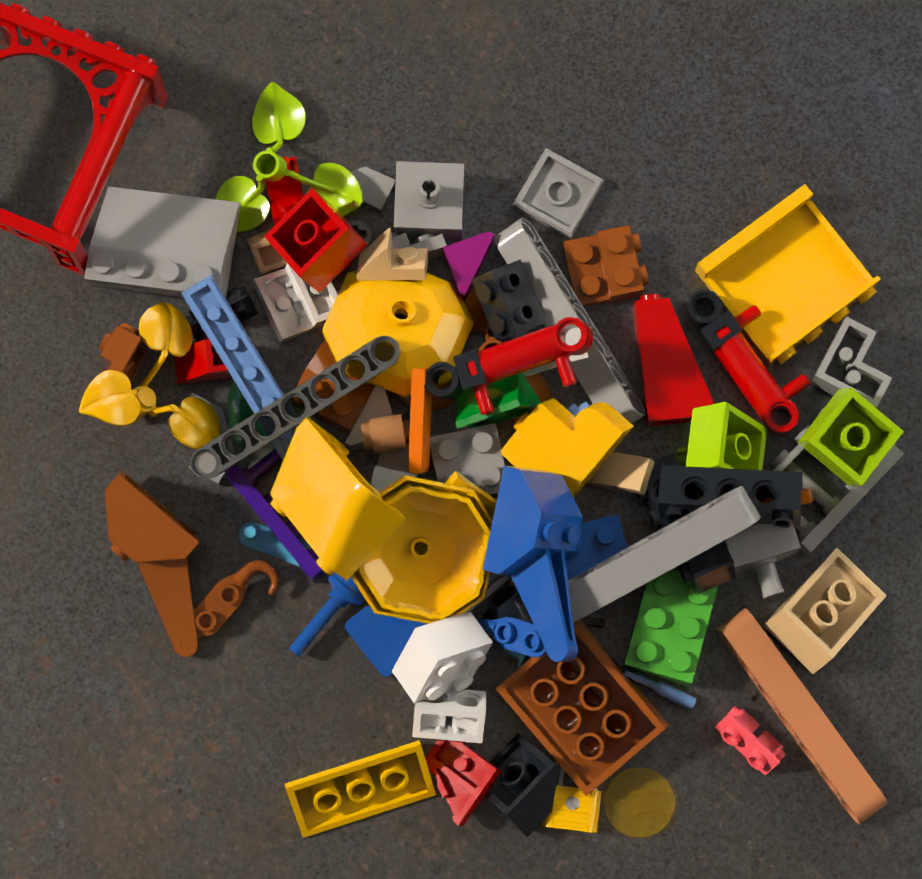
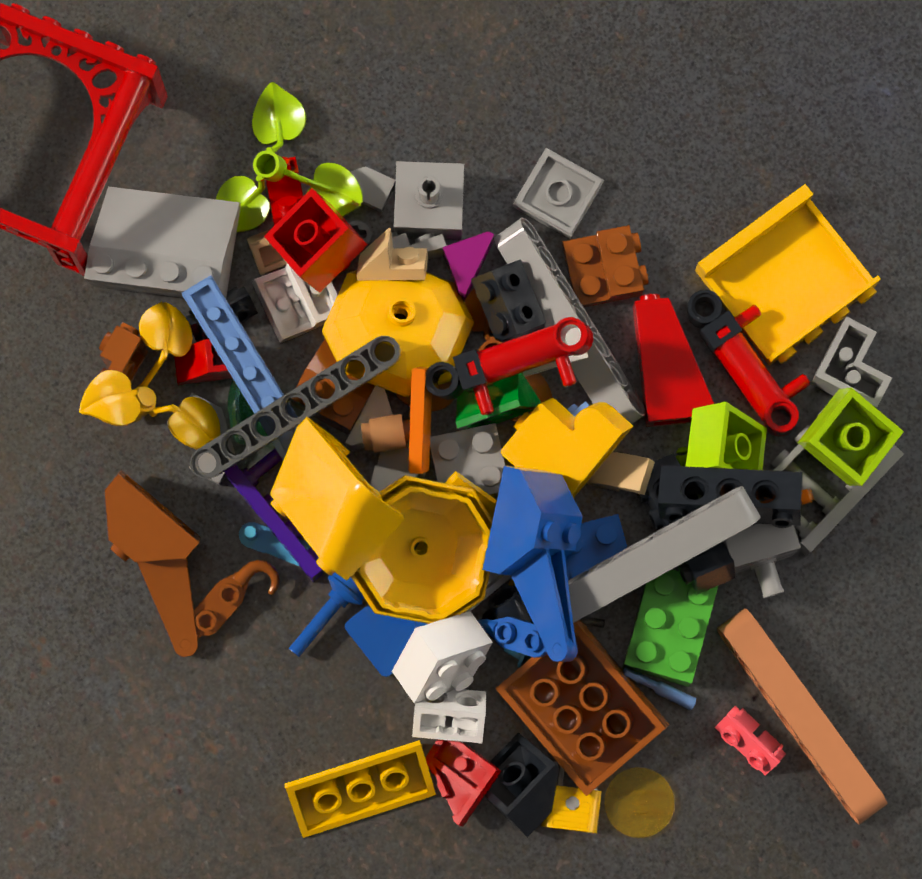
(825, 611): tan slope -> none

